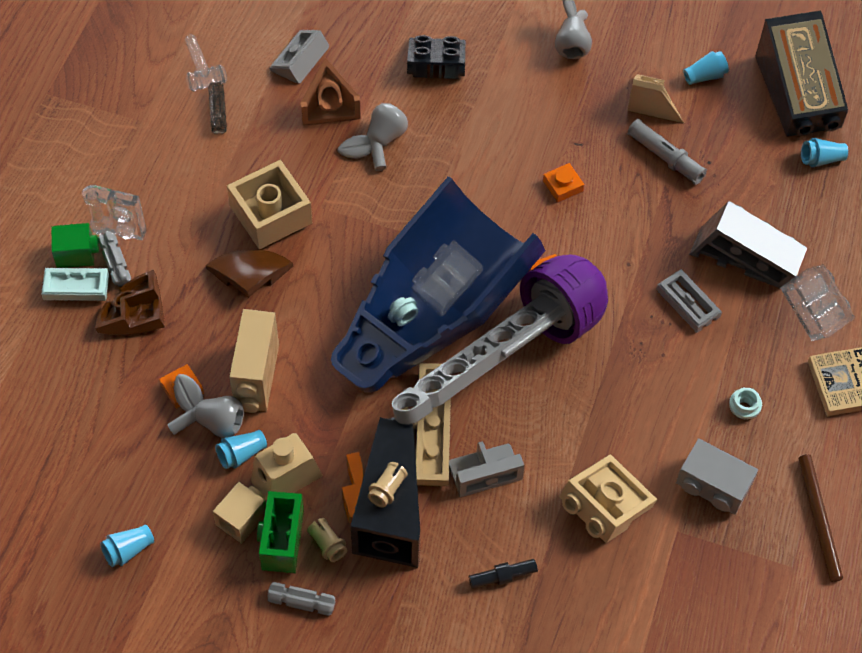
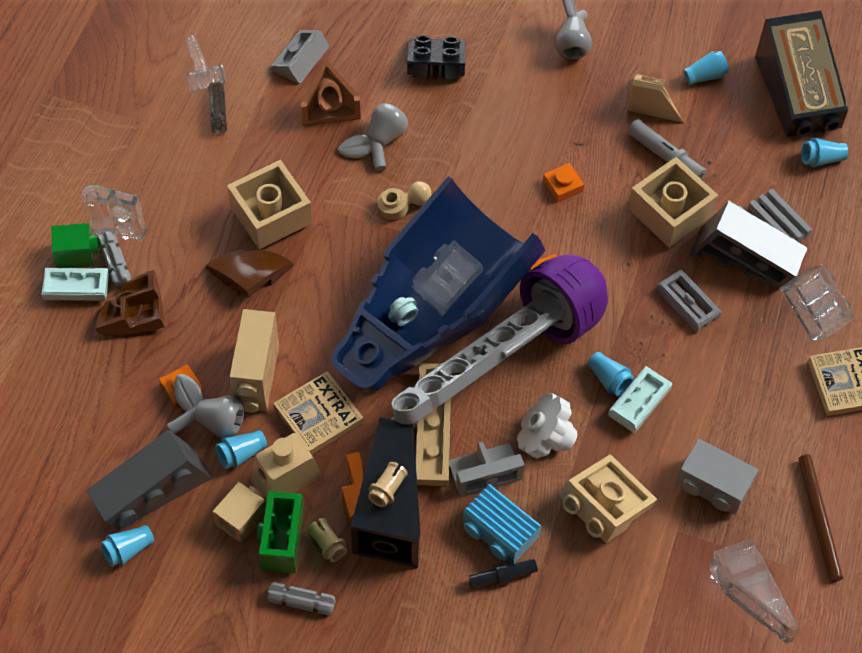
(148, 480): none -> dark grey wedge
(318, 412): none -> tan tile
(417, 194): none -> tan plate
(500, 525): none -> medium azure brick
(547, 427): none -> white plant
(611, 374): none -> medium azure cone
(640, 399): none -> light aqua plate
(672, 202): none -> tan brick
(748, 396): light aqua plate -> none
(751, 586): none -> clear slope
(782, 214): none -> light grey tile

